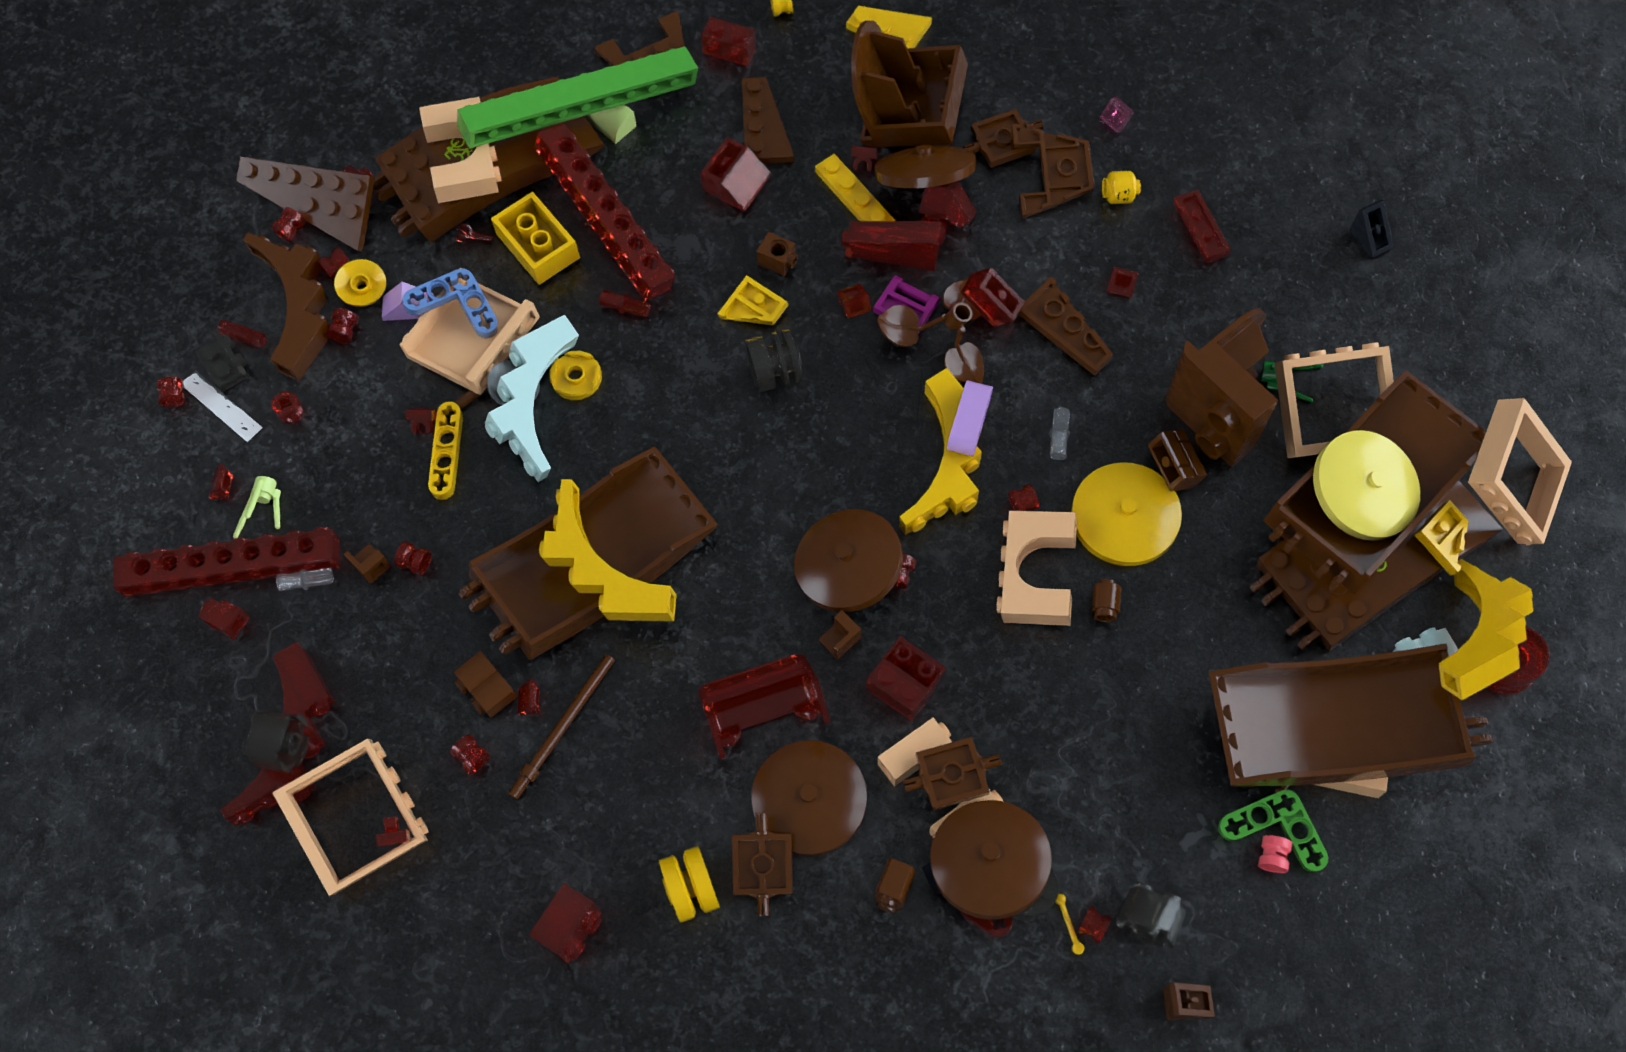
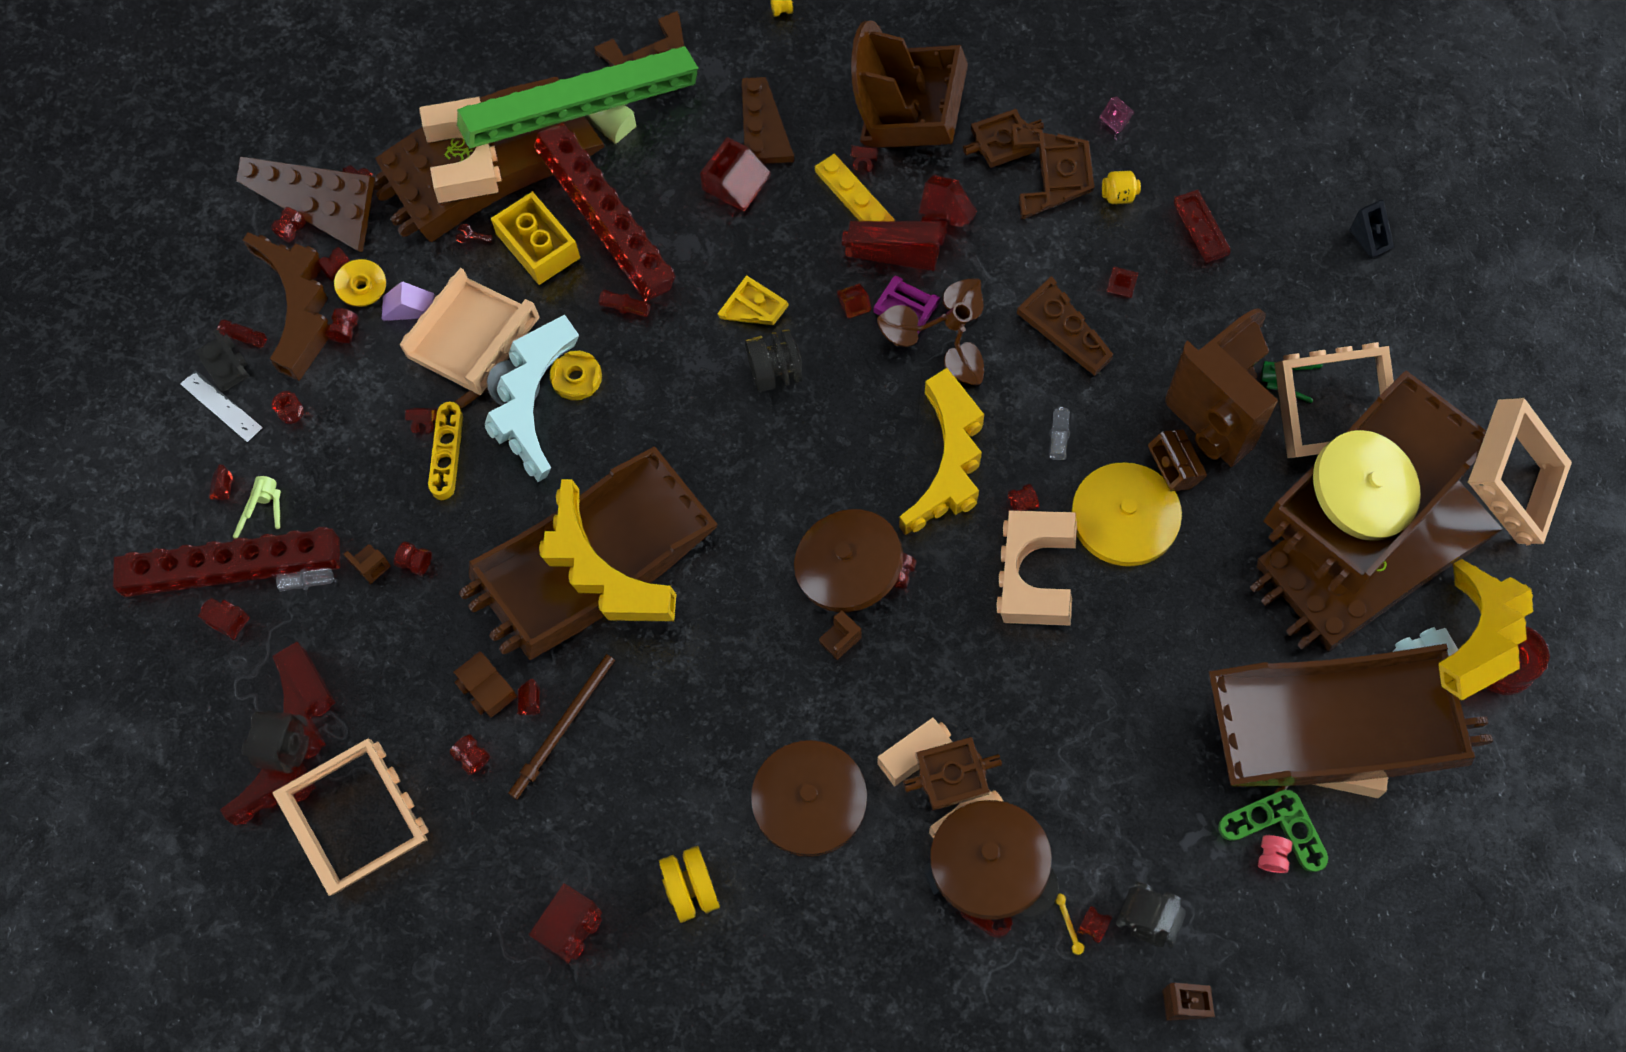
(170, 392): clear red wheel -> none
(392, 835): clear red tile -> none
(460, 292): medium blue beam -> none
(728, 41): clear red brick -> none
(761, 696): clear red windscreen -> none
(762, 864): reddish brown plate -> none
(775, 245): reddish brown brick -> none
(894, 885): reddish brown brick -> none
(898, 24): yellow wing -> none
(905, 678): clear red slope -> none
(925, 166): reddish brown dish -> none
(969, 418): lavender beam -> none
(992, 297): clear red brick -> none
(1106, 600): reddish brown brick -> none
(1444, 536): yellow wing -> none

